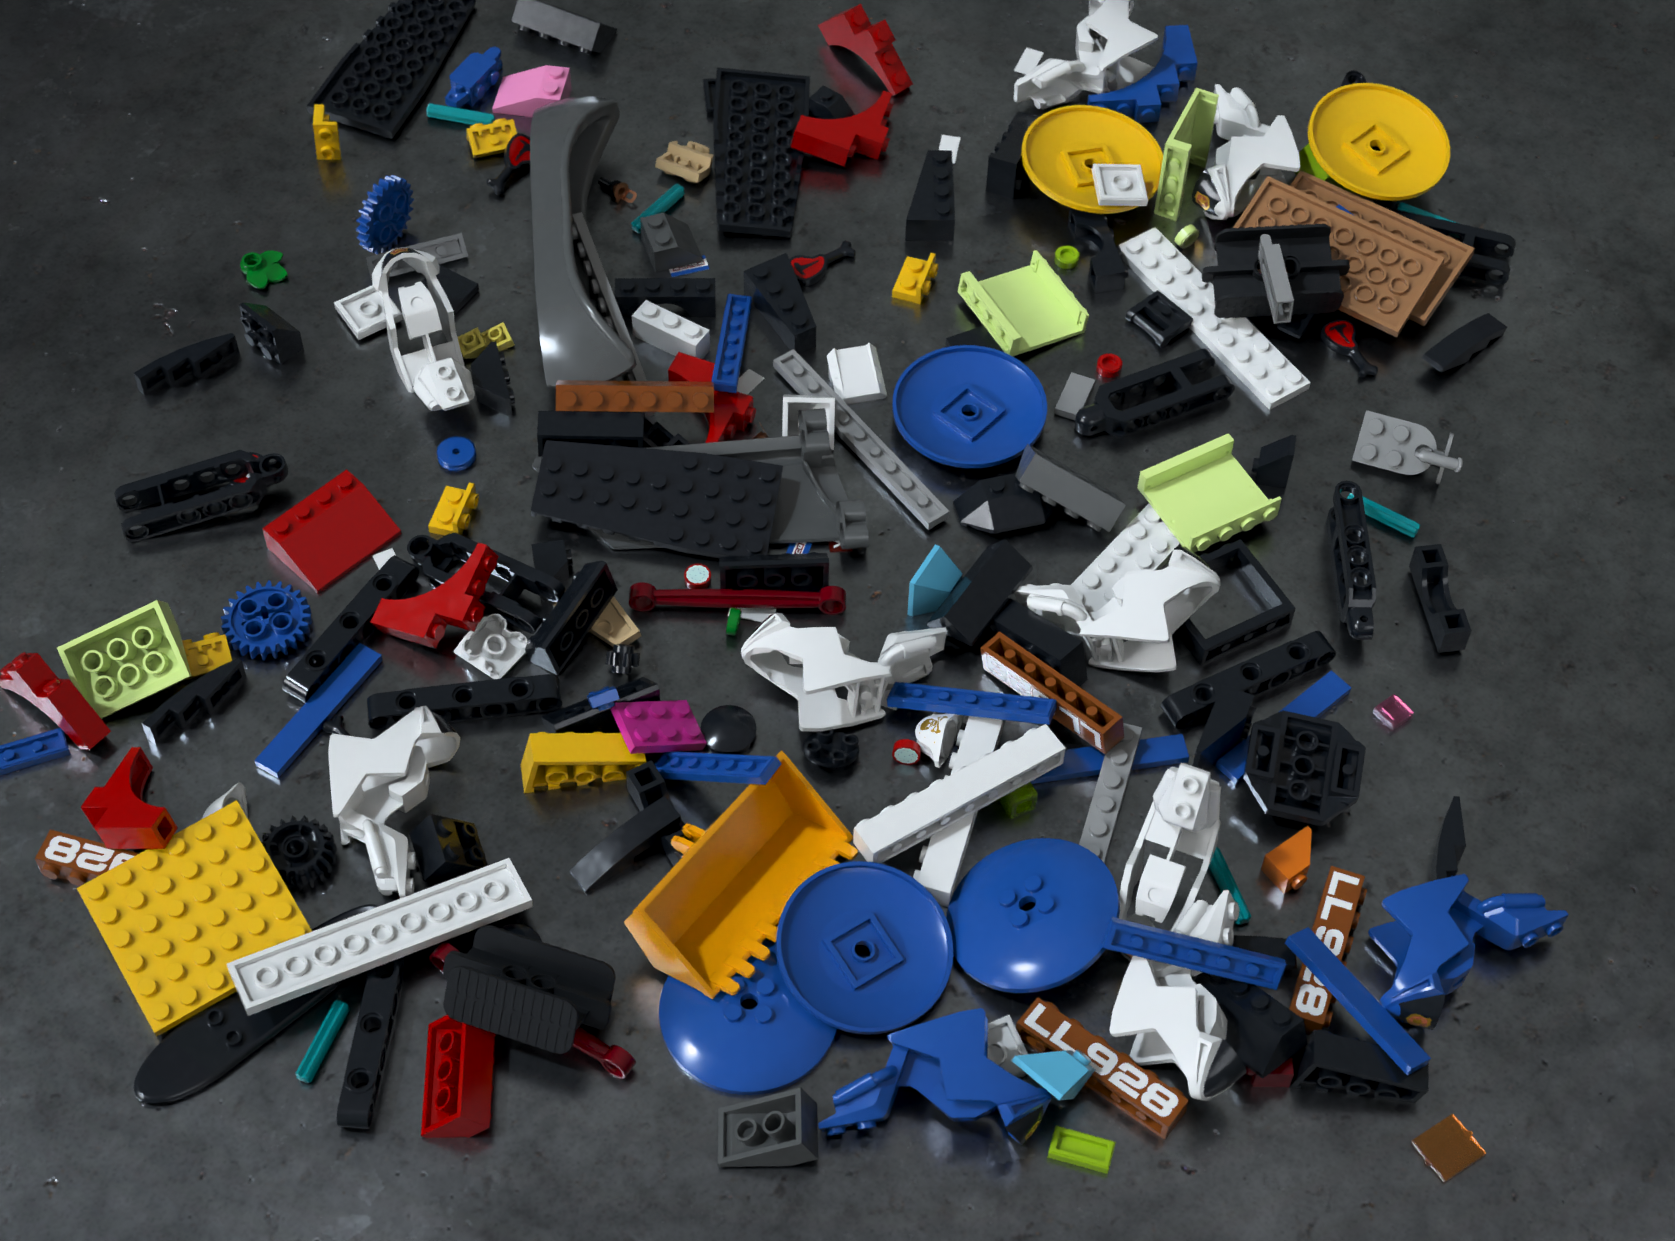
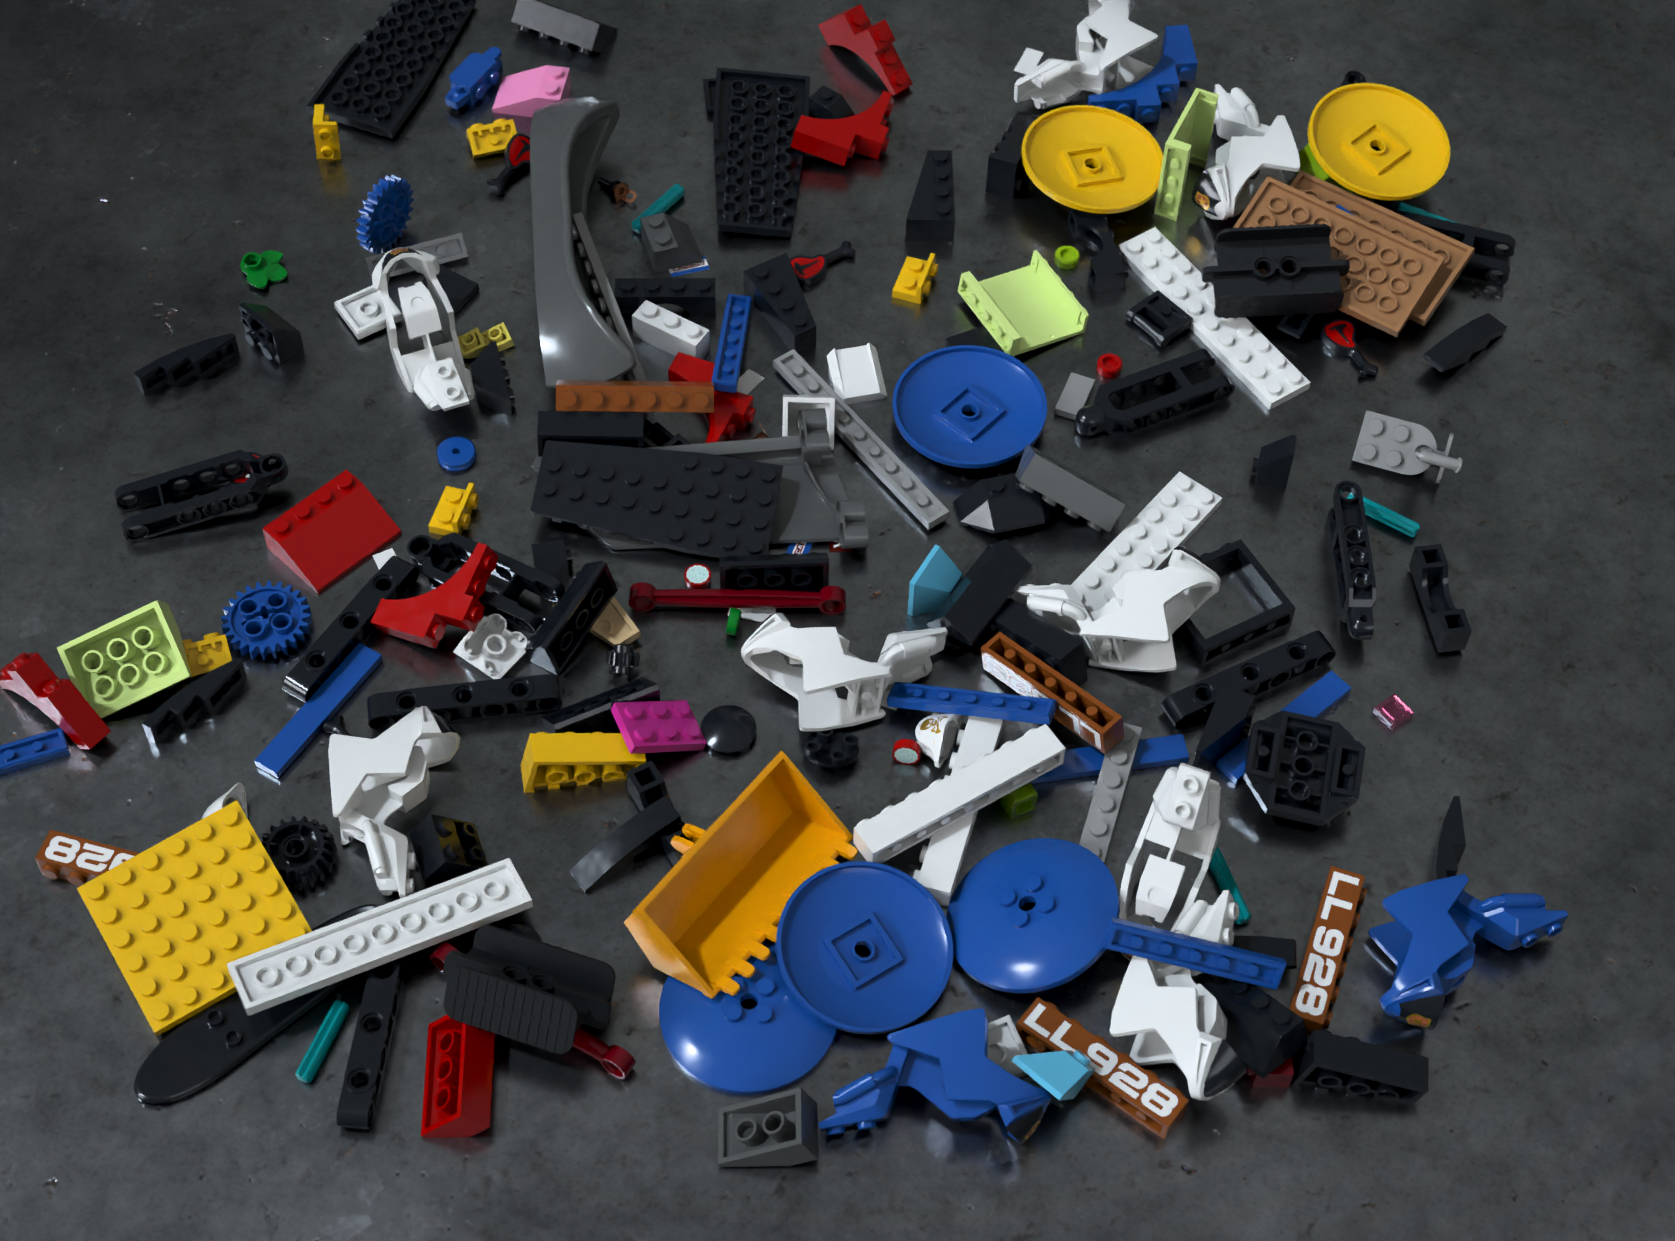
(120, 813): red arch -> none
(458, 114): teal axle -> none
(603, 698): blue plate -> none
(687, 161): tan slope -> none
(717, 767): blue tile -> none
(950, 143): white sticker -> none
(1081, 1149): lime tile -> none
(1119, 185): white plate -> none
(1187, 236): yellowish green tile -> none
(1206, 495): yellowish green panel -> none
(1275, 280): light grey hinge -> none
(1289, 862): orange slope -> none
(1358, 1001): blue tile -> none
(1448, 1148): clear orange piece -> none

